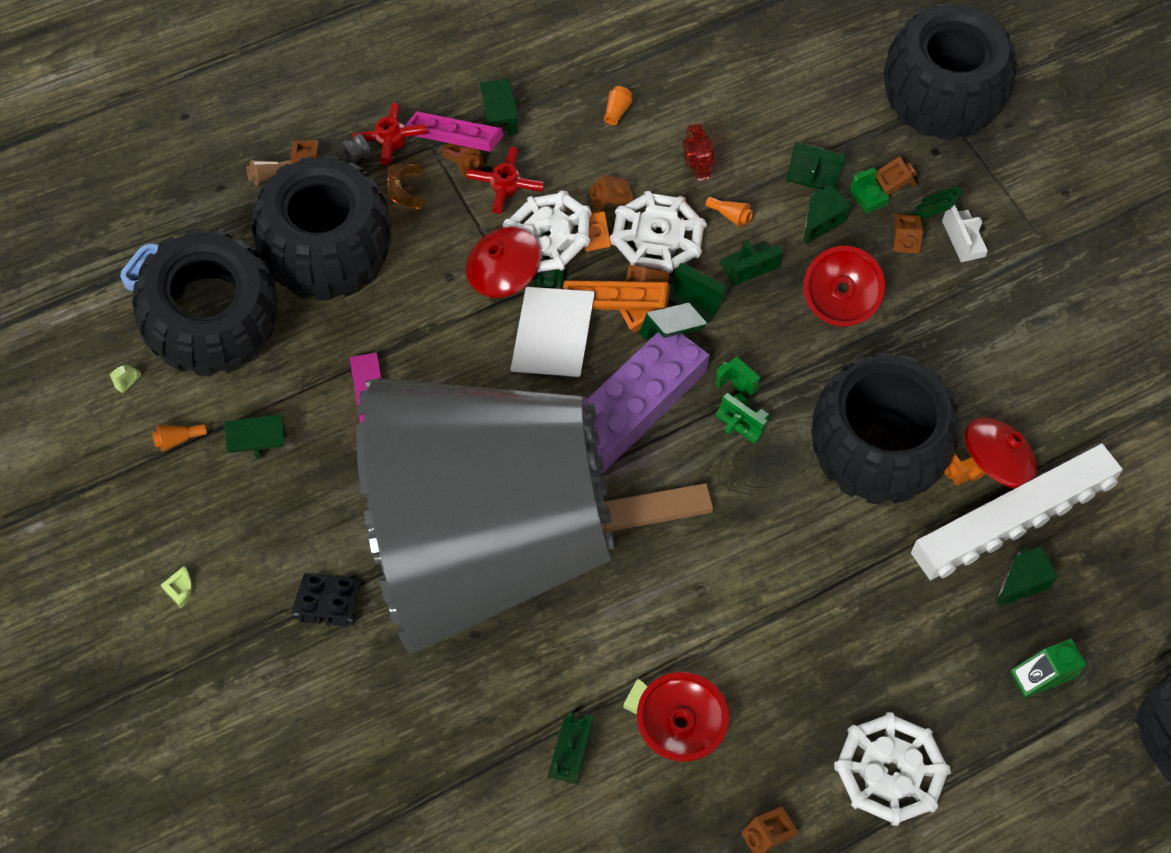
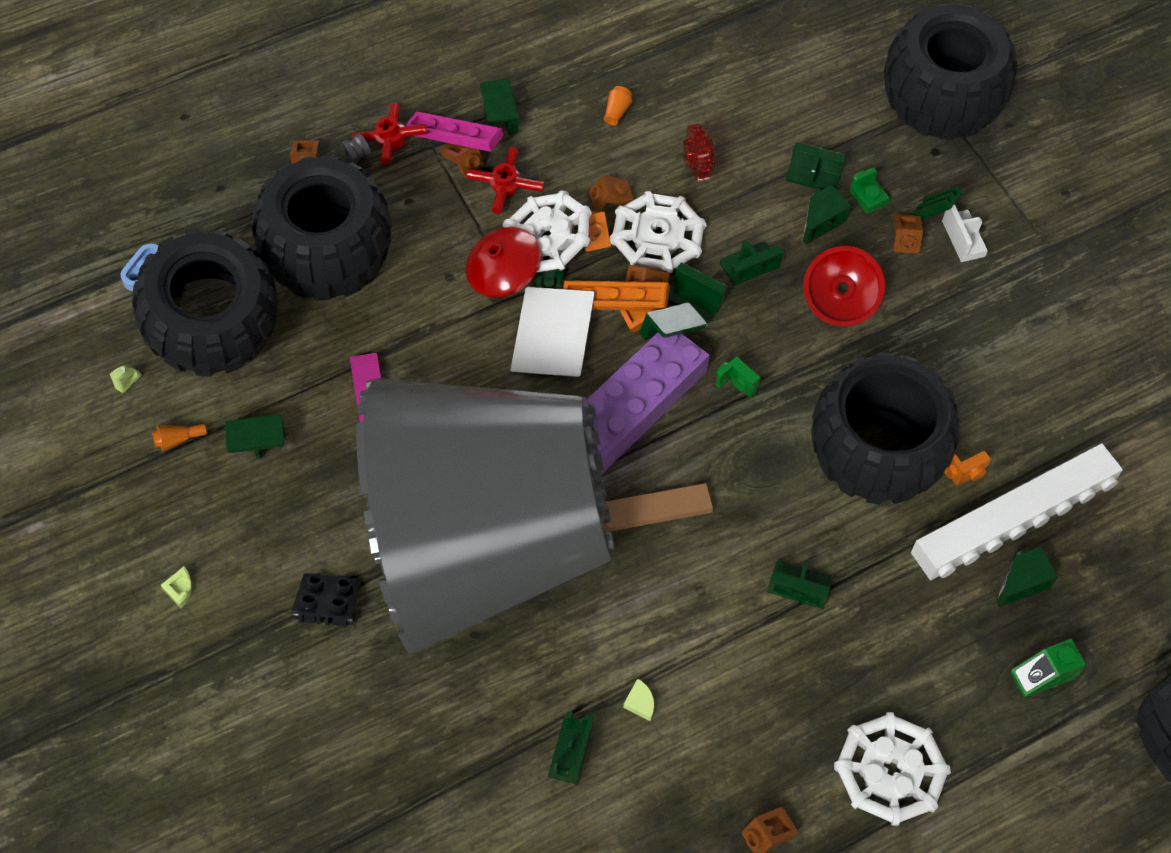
(260, 171): medium nougat cone -> none
(396, 192): clear orange helmet -> none
(687, 699): red dish -> none
(736, 212): orange cone -> none
(741, 418): green hips -> none
(800, 584): none -> dark green panel
(896, 175): dark orange bracket -> none
(1001, 451): red dish -> none

